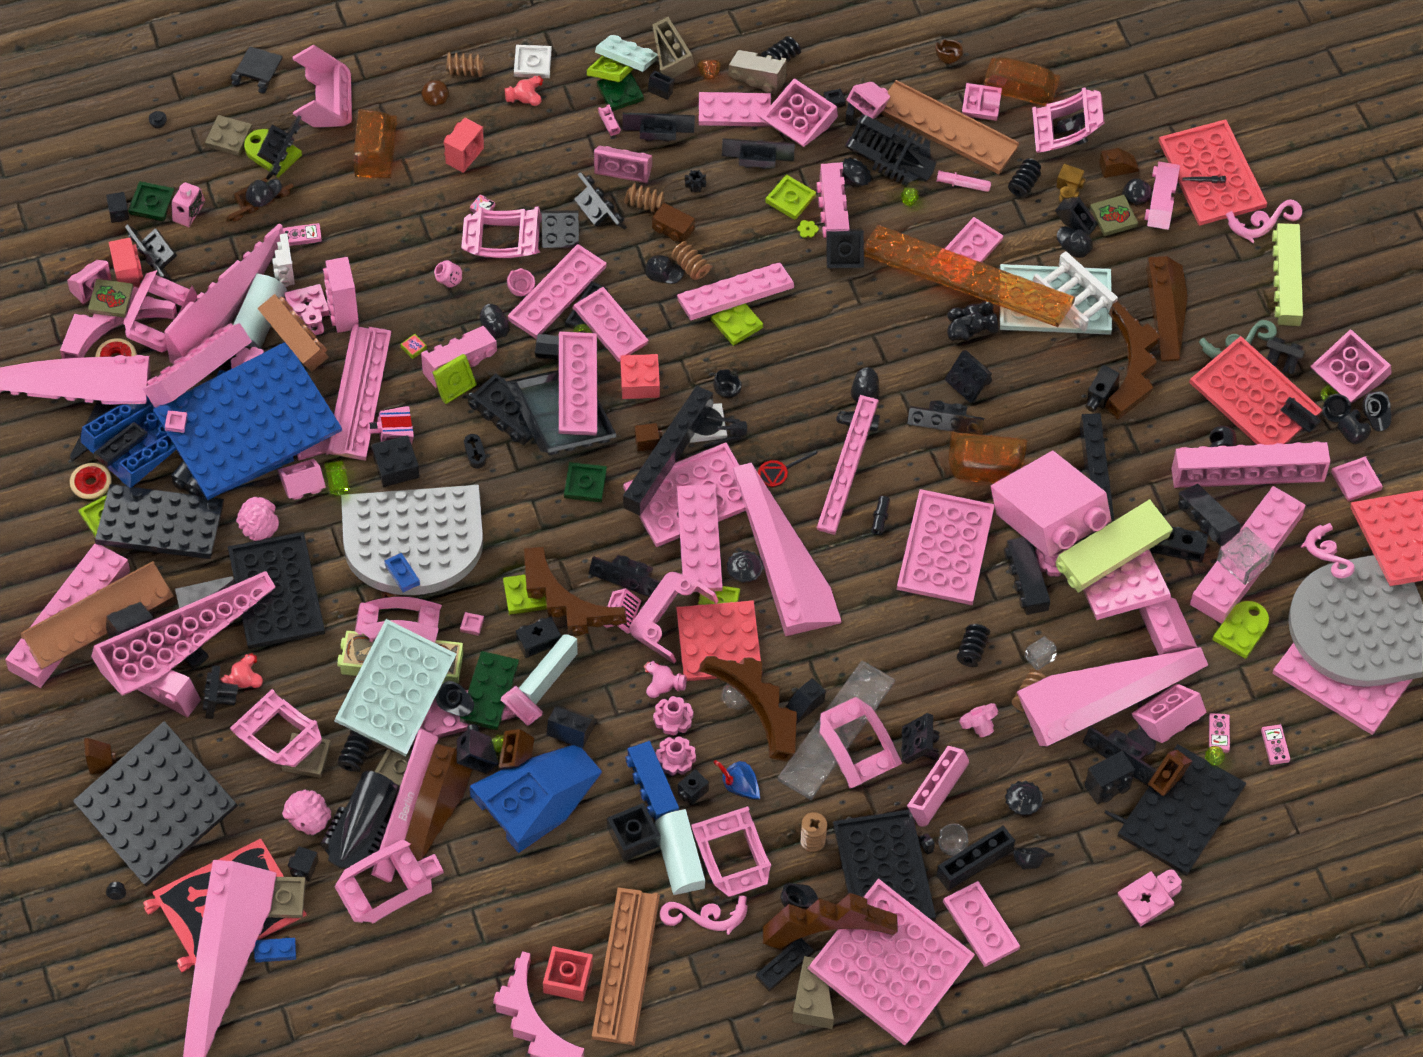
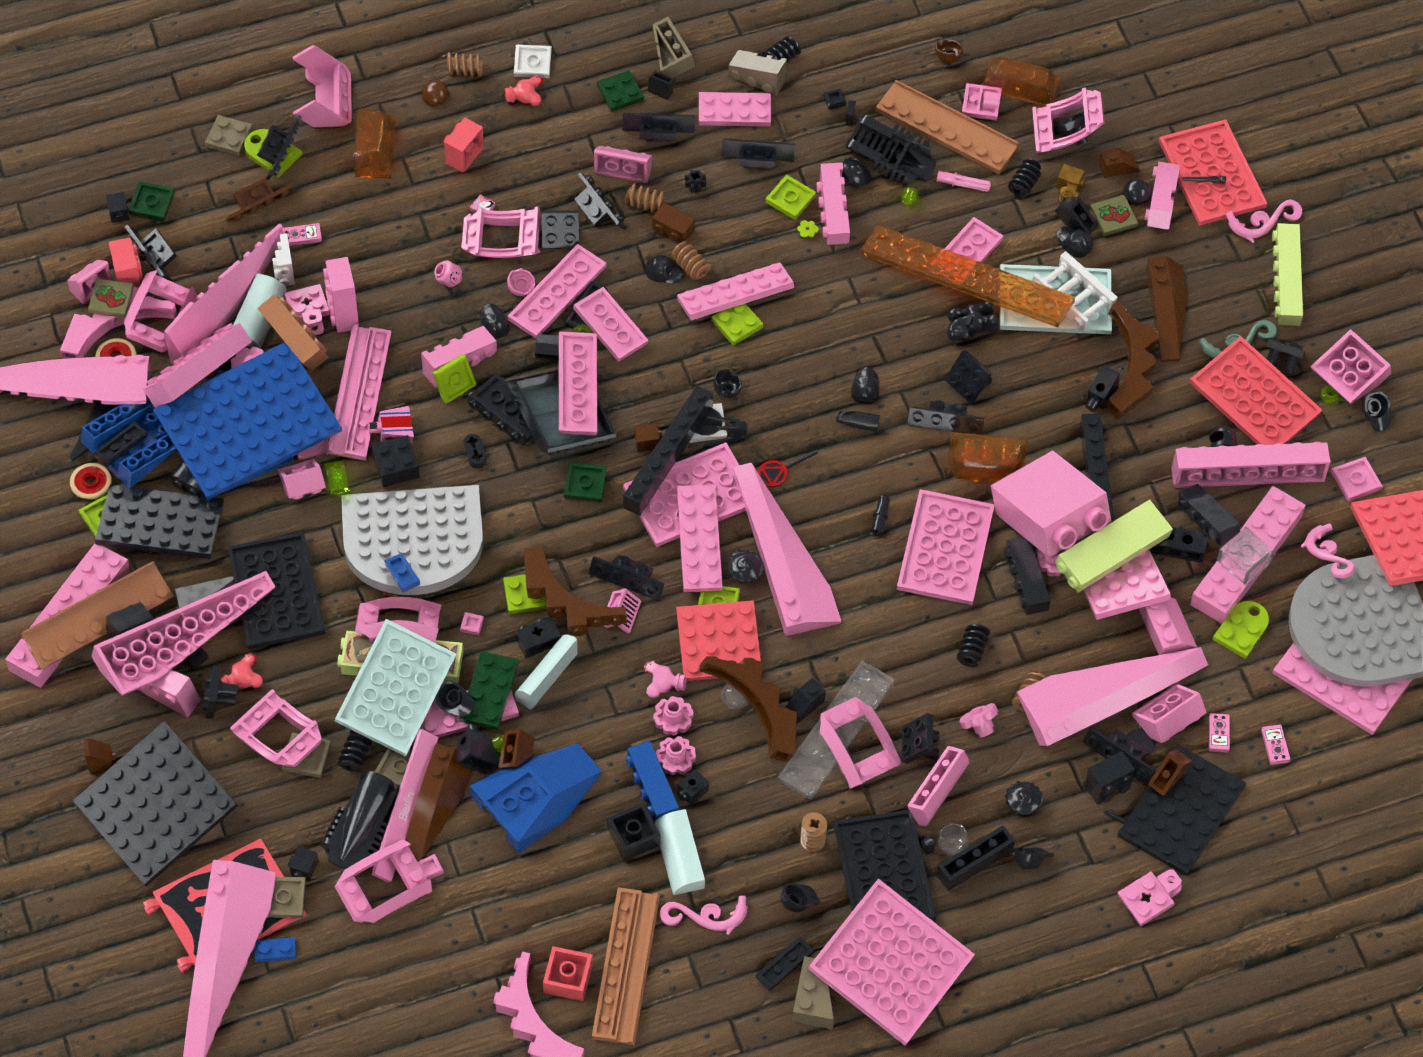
(116, 890): black plate -> none
(157, 119): black plate -> none
(176, 421): bright pink tile -> none
(187, 204): bright pink torso -> none
(258, 519): bright pink hair -> none
(259, 66): black flag -> none
(261, 193): black piece -> none
(307, 812): bright pink hair -> none
(413, 346): tile -> none
(521, 705): bright pink tile -> none
(570, 726): black slope -> none
(609, 69): lime tile -> none
(609, 120): bright pink bar -> none
(626, 53): light aqua plate -> none
(640, 376): coral brick -> none
(645, 626): bright pink windscreen -> none
(709, 68): clear orange cone -> none
(725, 825): bright pink wedge -> none
(740, 779): blue piece -> none
(800, 113): bright pink slope -> none
(822, 916): reddish brown arch -> none
(844, 248): black brick -> none
(847, 465): bright pink tile -> none
(869, 98): bright pink torso -> none
(981, 924): bright pink plate -> none
(1041, 653): clear brick -> none
(1215, 755): clear neon green plate -> none
(1300, 414): black hinge -> none
(1336, 407): black hair -> none
(1353, 430): black helmet -> none

